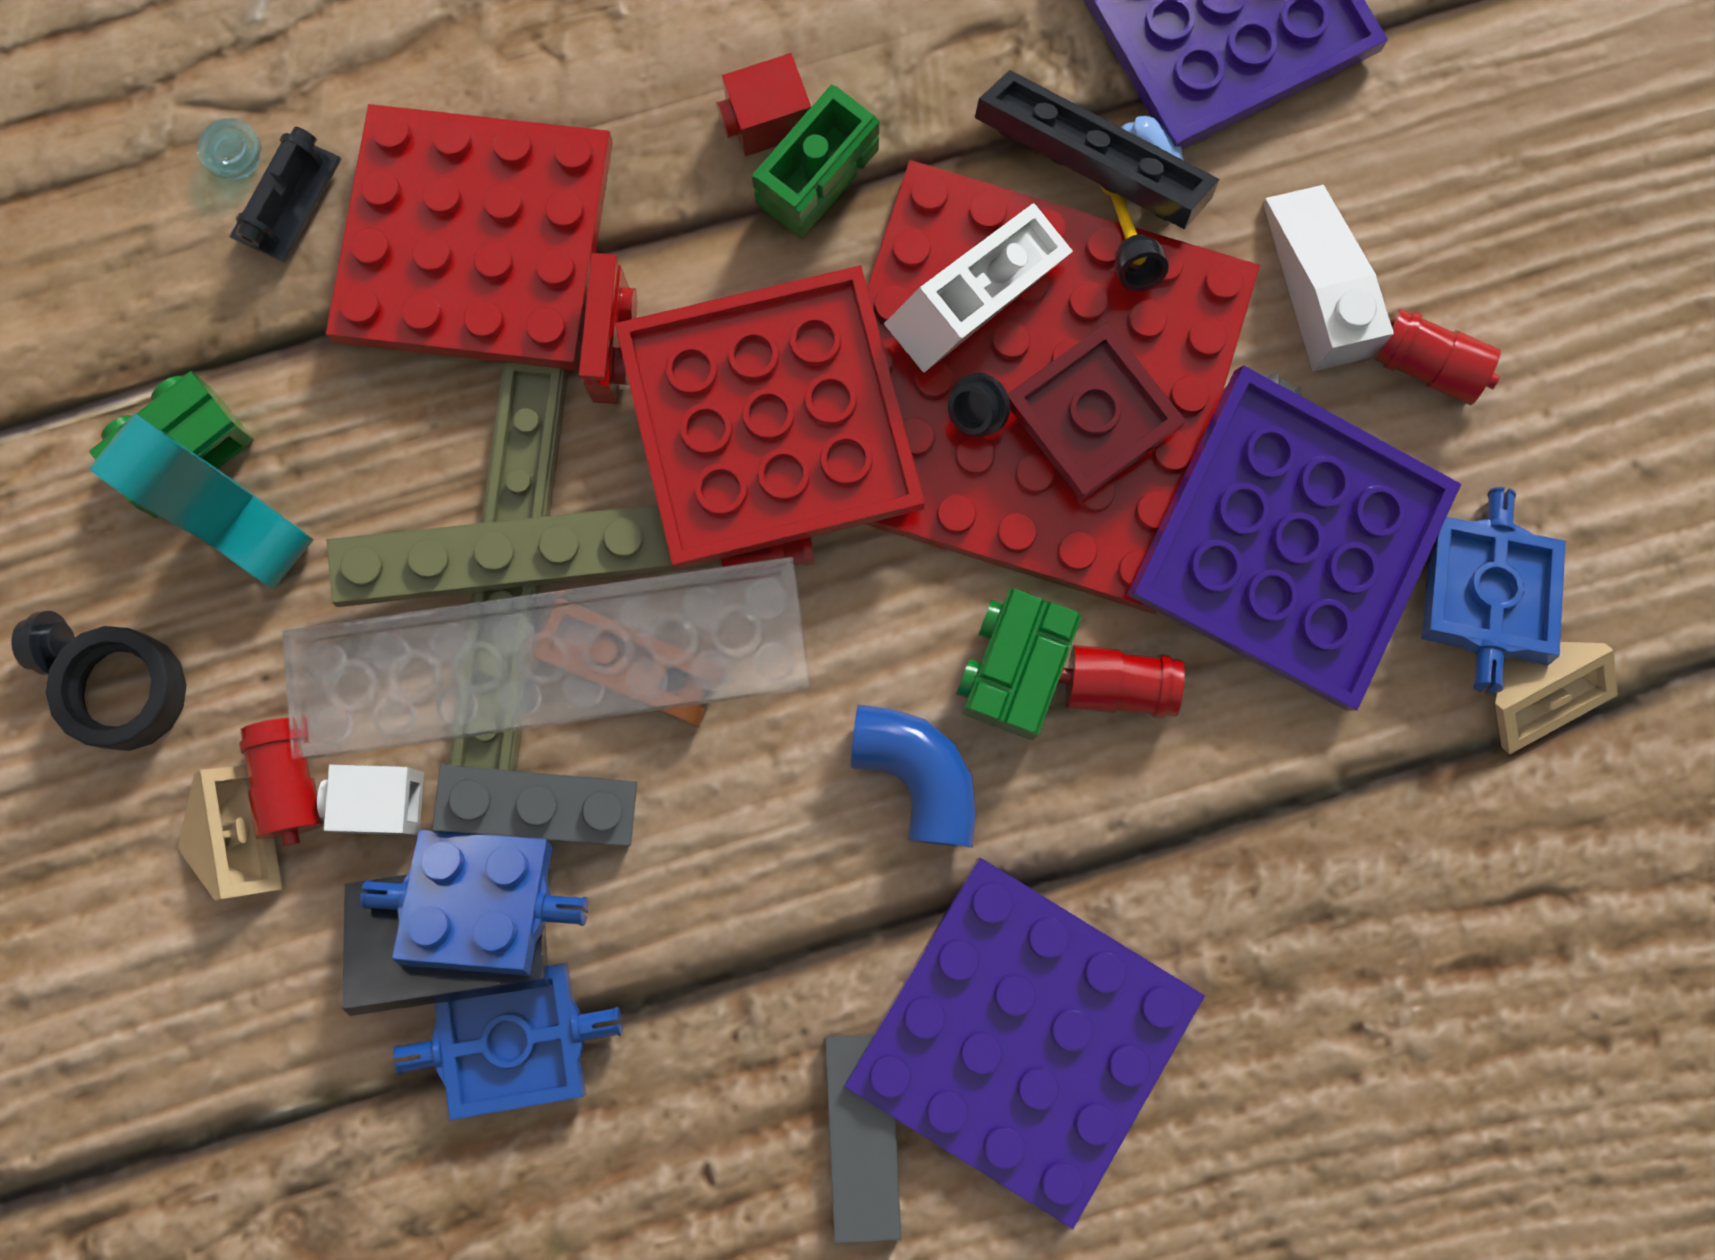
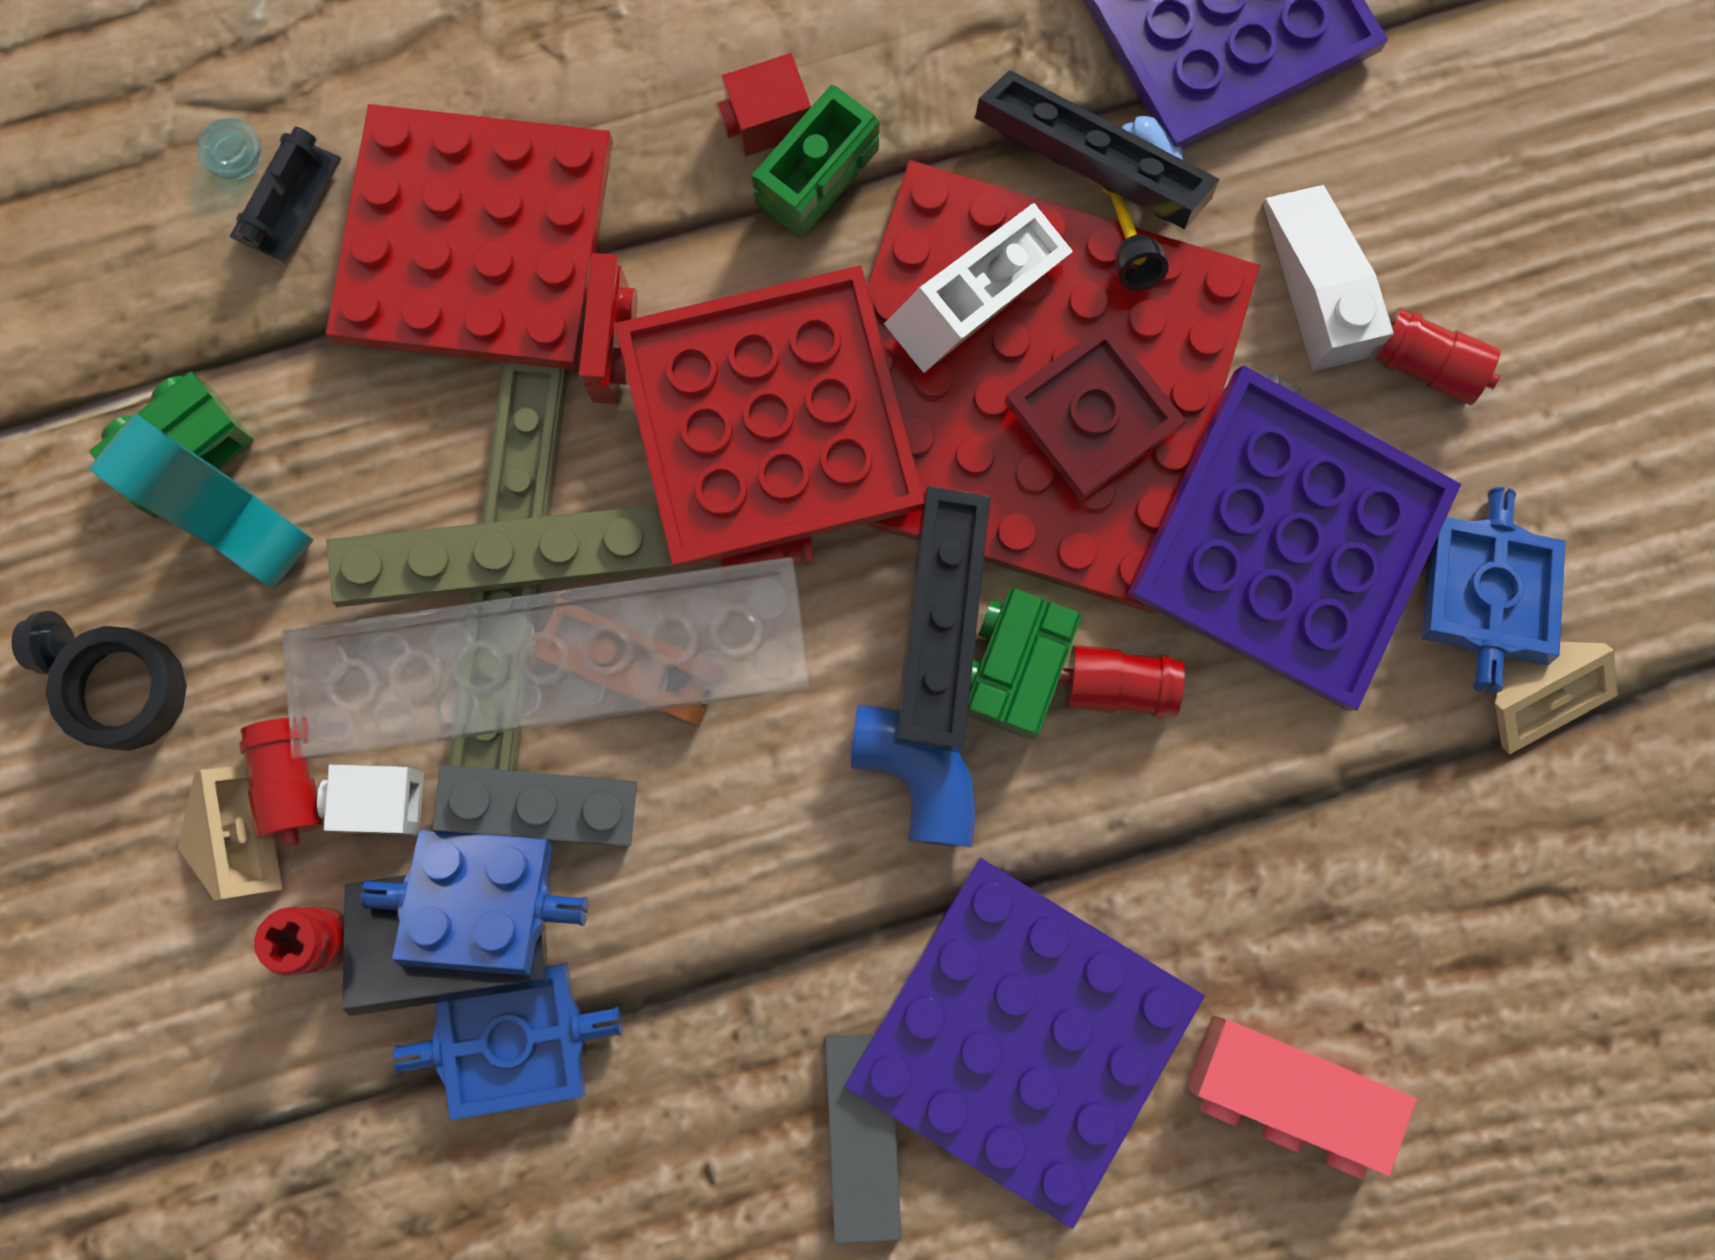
(300, 940): none -> red piece
(942, 620): none -> black plate
(979, 405): black plate -> none
(1300, 1098): none -> coral brick

